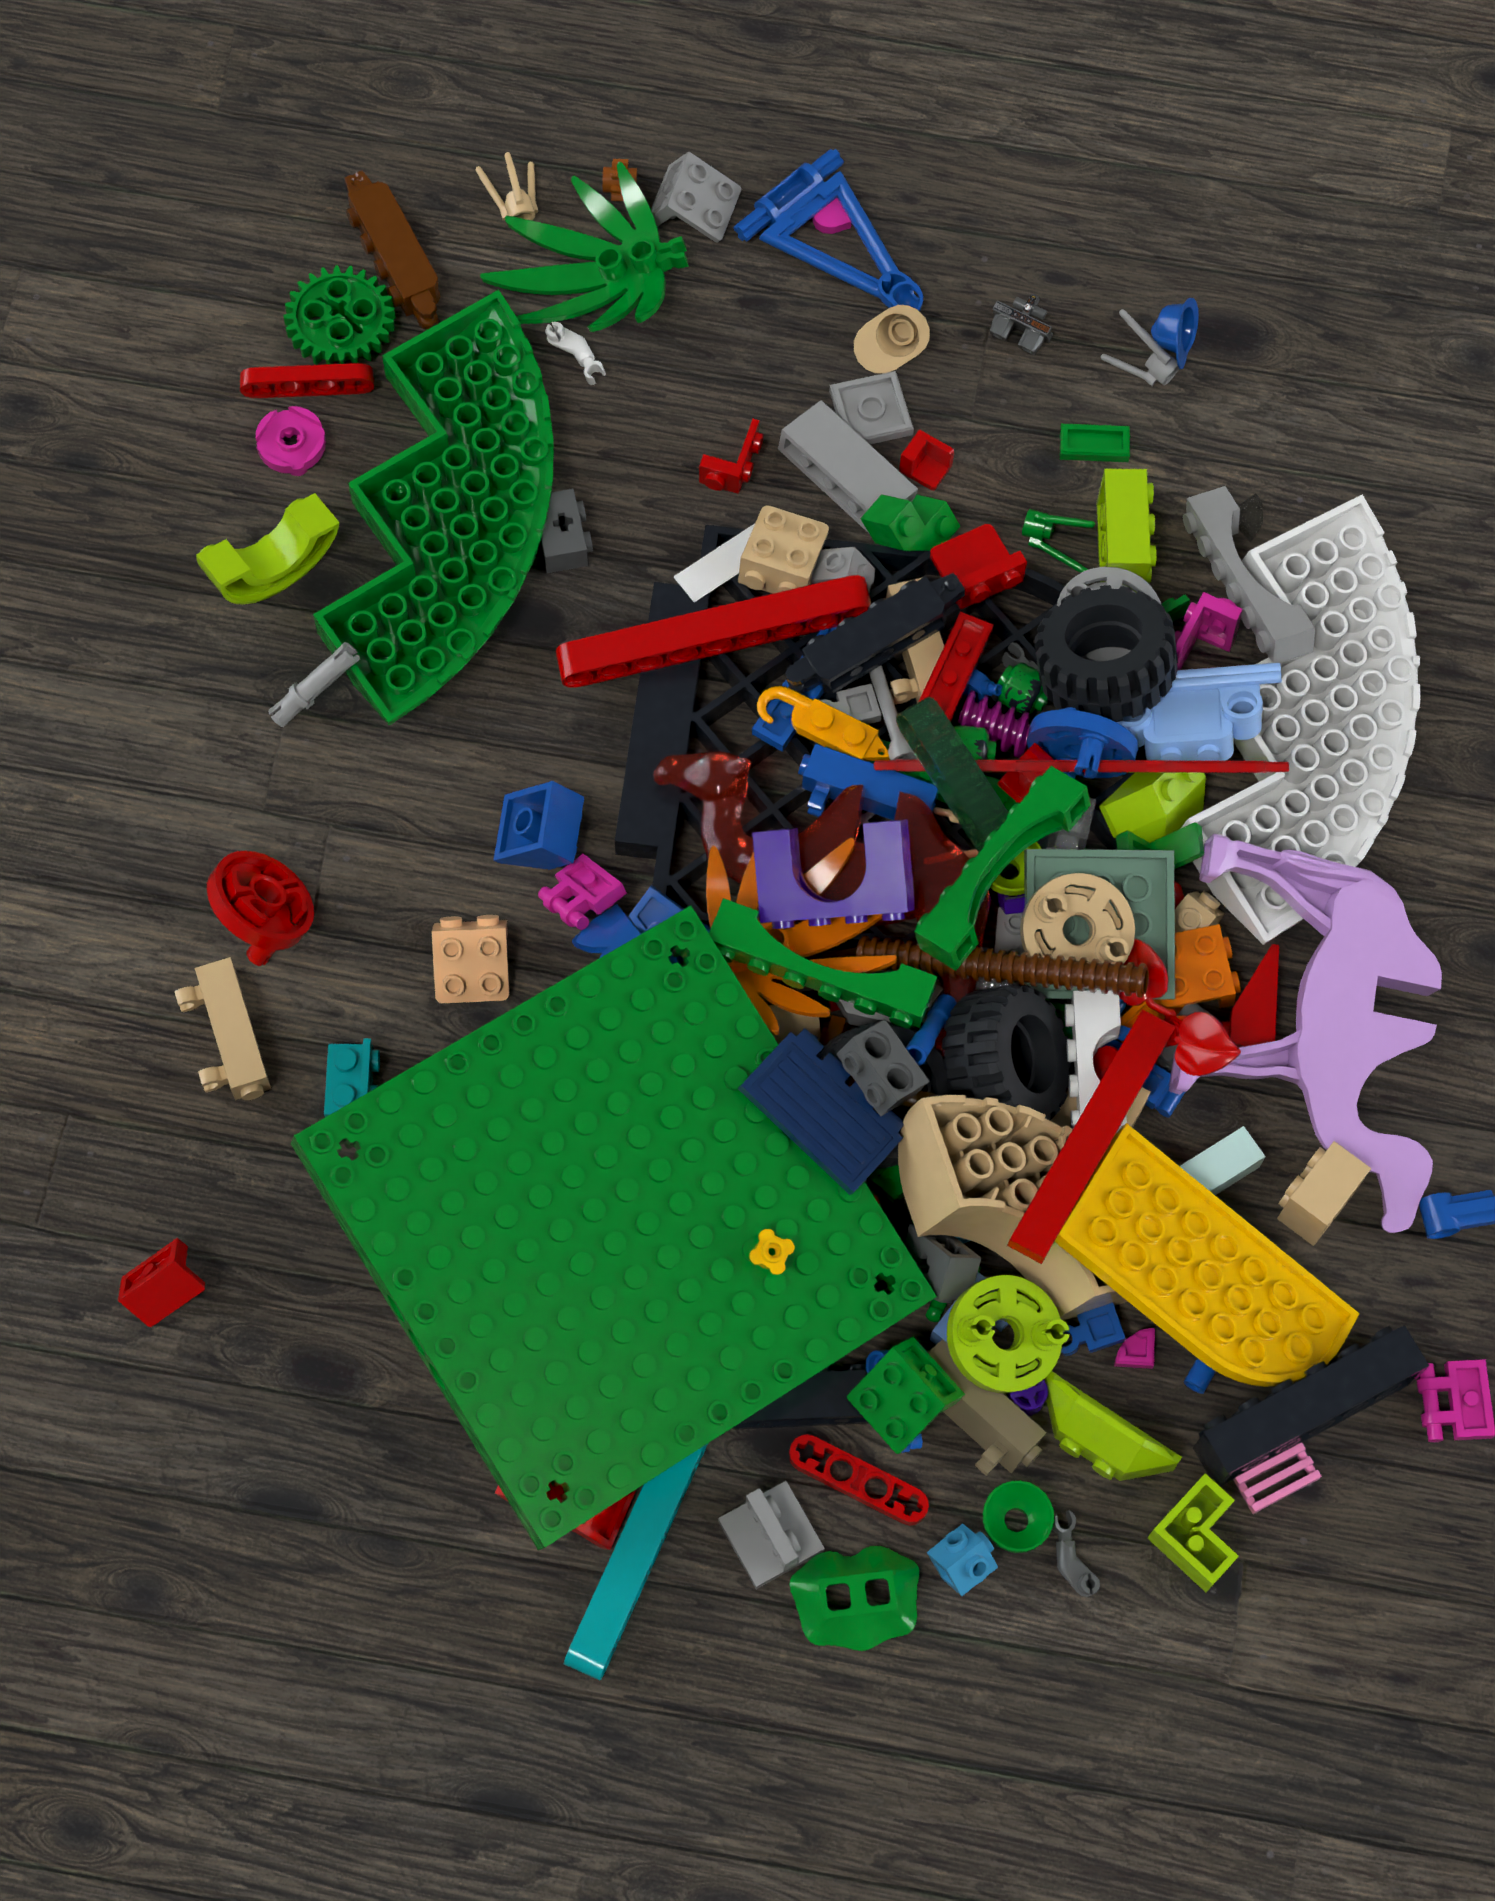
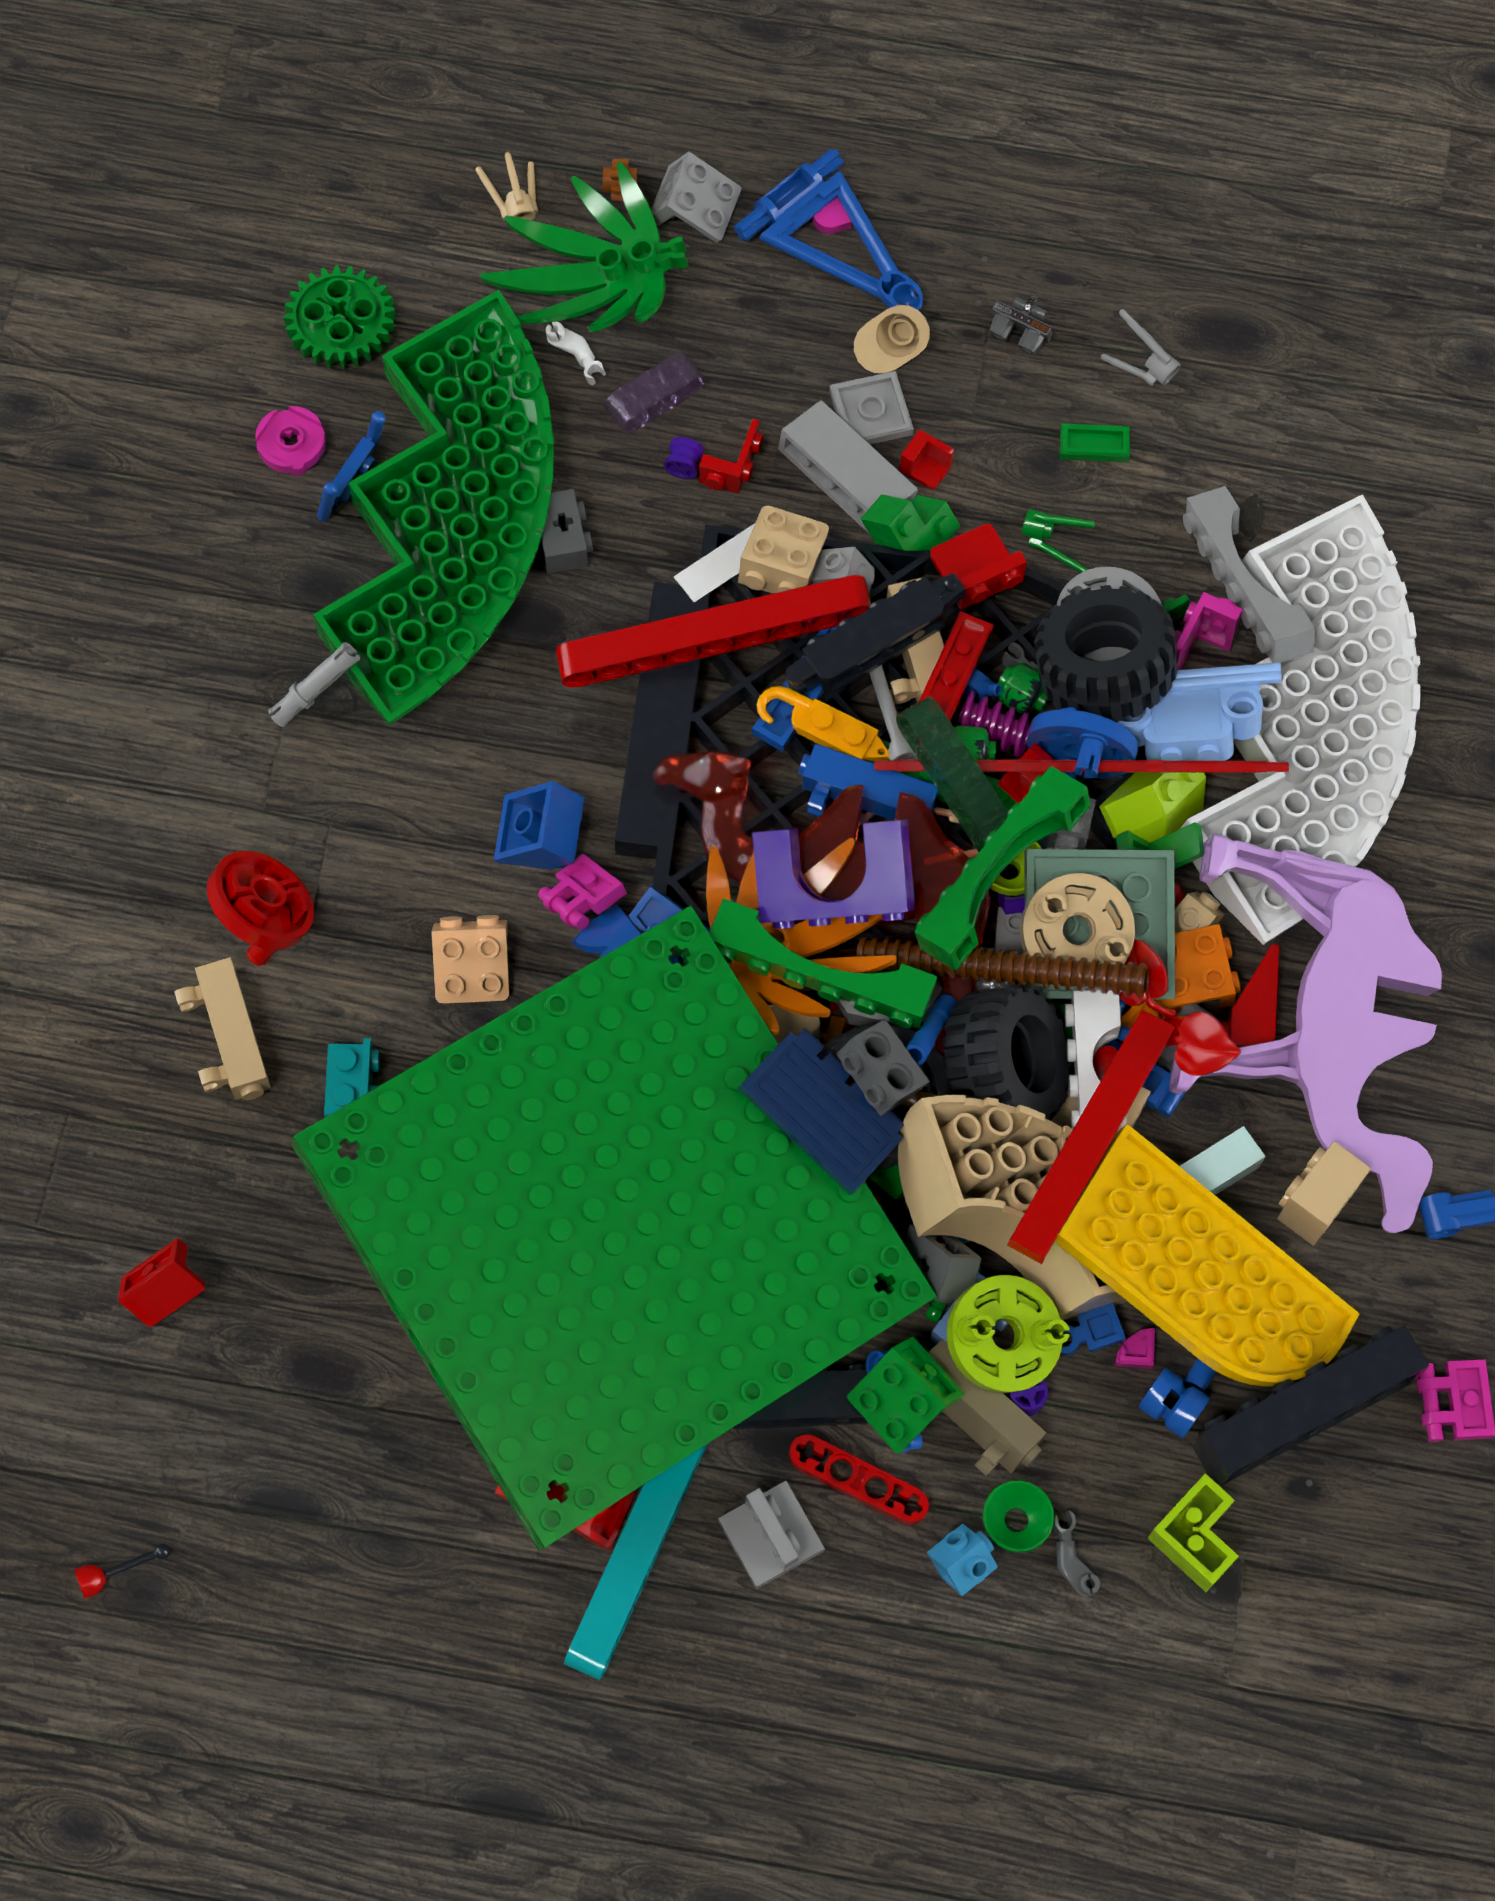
(93, 1578): none -> hinge
(276, 559): lime brick -> none
(307, 380): red beam -> none
(358, 463): none -> blue plate
(394, 247): reddish brown hinge -> none
(654, 392): none -> clear purple beam
(683, 458): none -> dark purple wheel
(761, 1256): yellow plate -> none
(858, 703): light grey plate -> none
(861, 1624): green piece -> none
(1103, 1436): lime wedge -> none
(1125, 522): lime brick -> none
(1177, 329): blue piece -> none
(1185, 1411): none -> blue wheel
(1304, 1463): bright pink tile -> none

